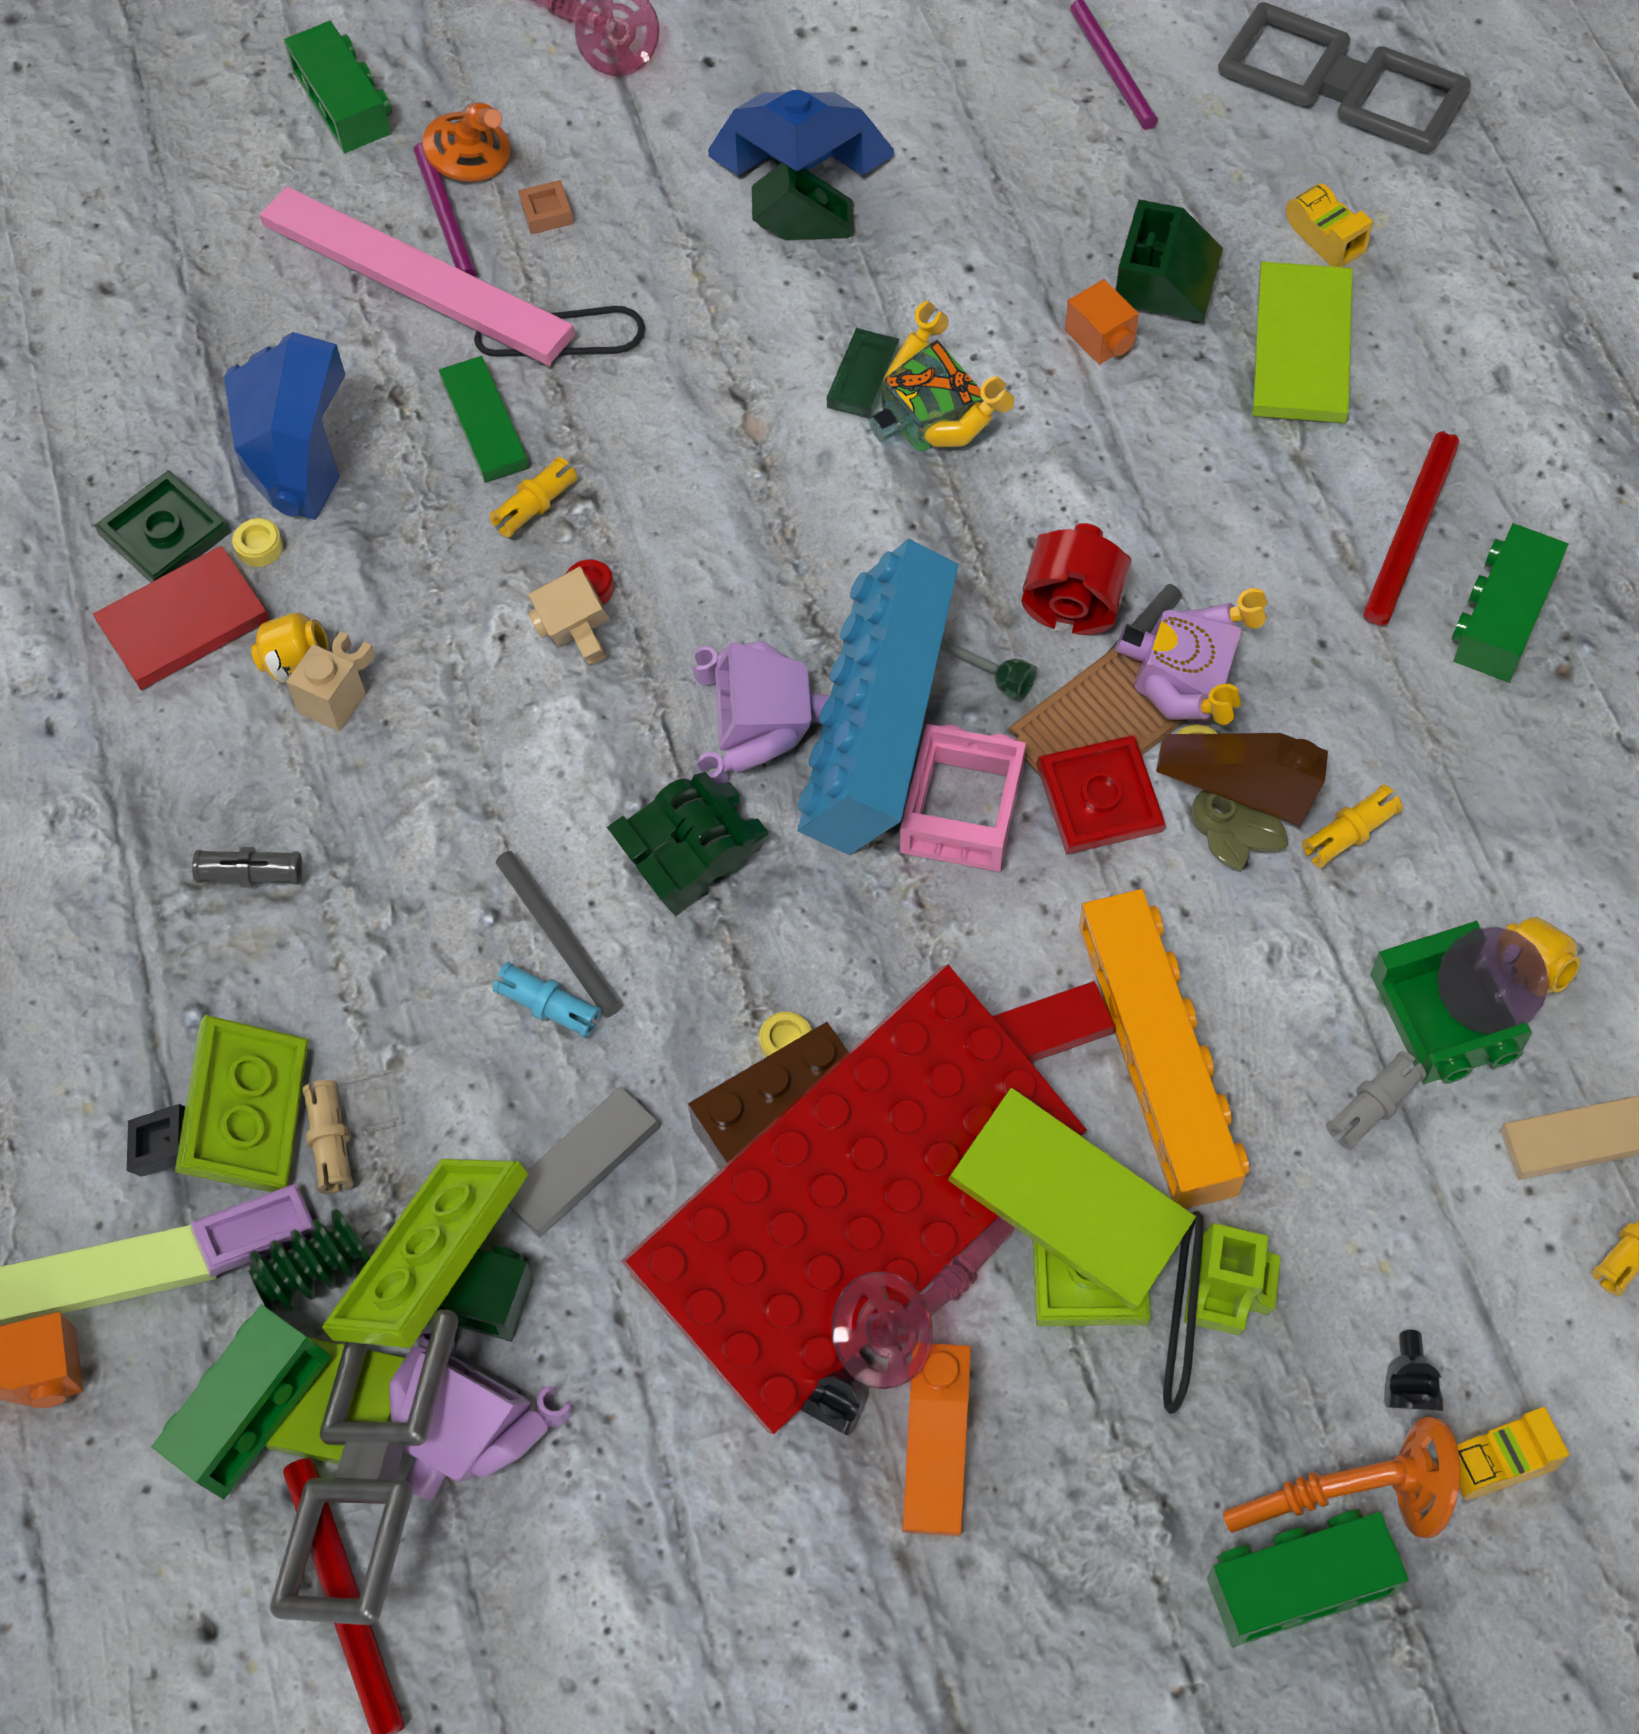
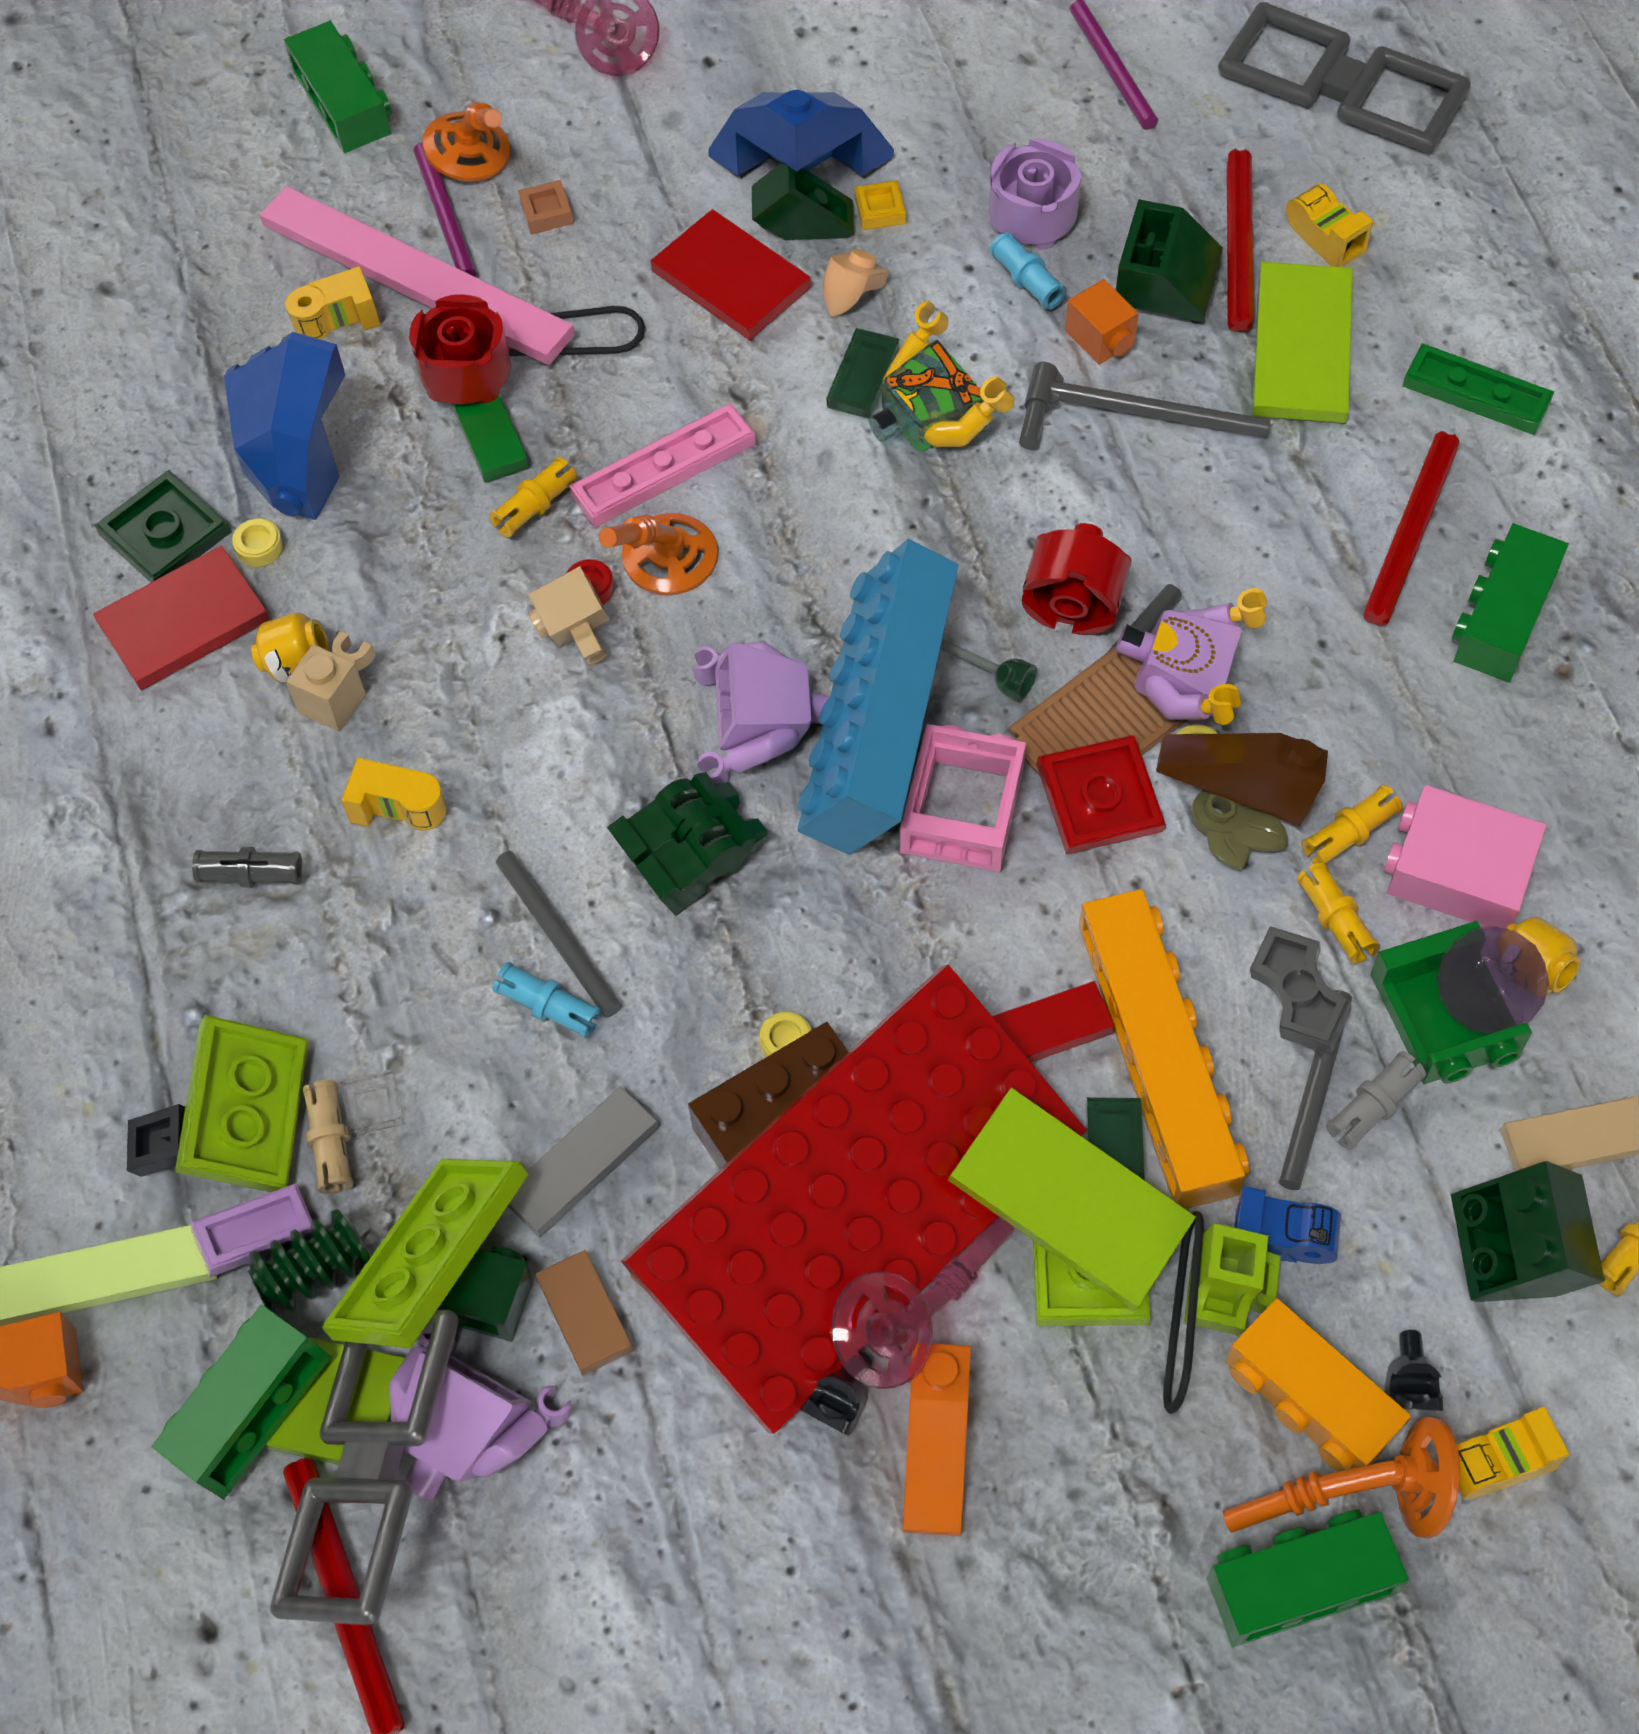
(332, 304): none -> yellow leg
(393, 794): none -> yellow leg
(460, 350): none -> red brick
(584, 1312): none -> medium nougat tile
(662, 464): none -> bright pink tile
(666, 551): none -> orange dish
(730, 274): none -> red tile
(849, 277): none -> light nougat plate
(880, 205): none -> yellow tile
(1028, 270): none -> medium azure pin
(1034, 192): none -> lavender brick
(1048, 388): none -> dark grey bar
(1117, 1130): none -> clear green tile
(1239, 241): none -> red axle
(1293, 1229): none -> blue leg
(1309, 1115): none -> dark grey bar
(1311, 1010): none -> dark grey tile
(1315, 1389): none -> light orange brick
(1338, 913): none -> yellow pin
(1464, 858): none -> bright pink brick
(1478, 389): none -> green tile
(1527, 1235): none -> dark green slope

